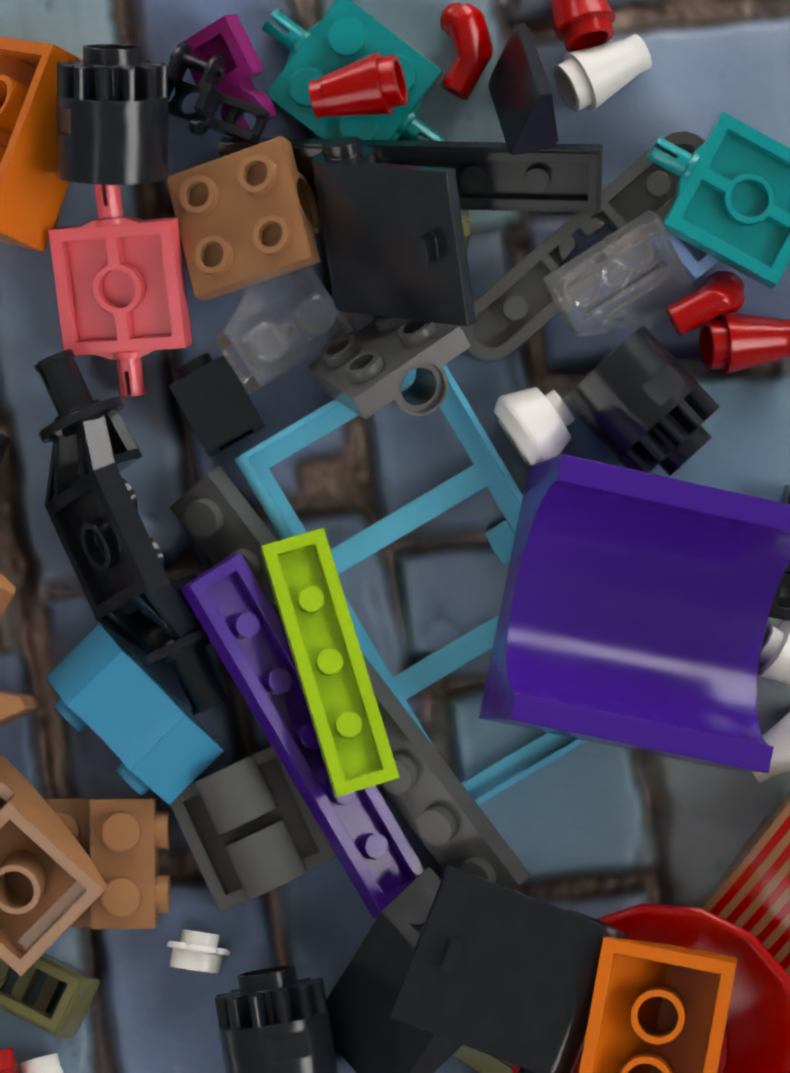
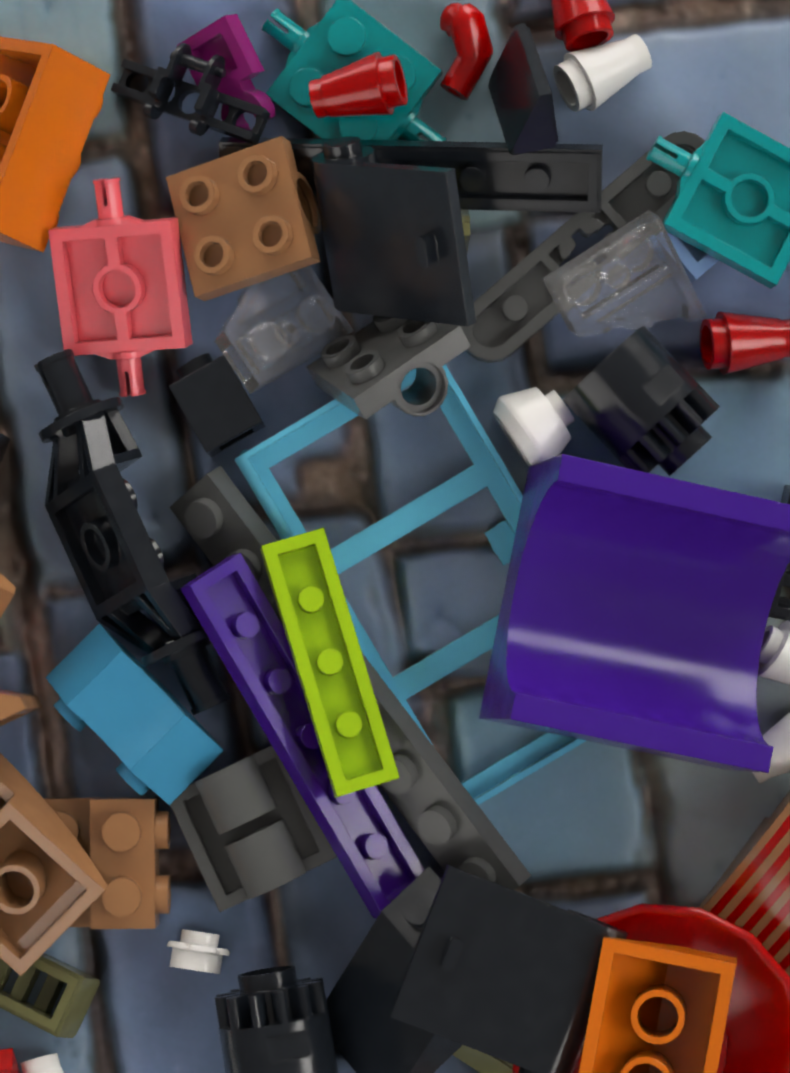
(112, 117): black gear -> none
(717, 295): red arm -> none

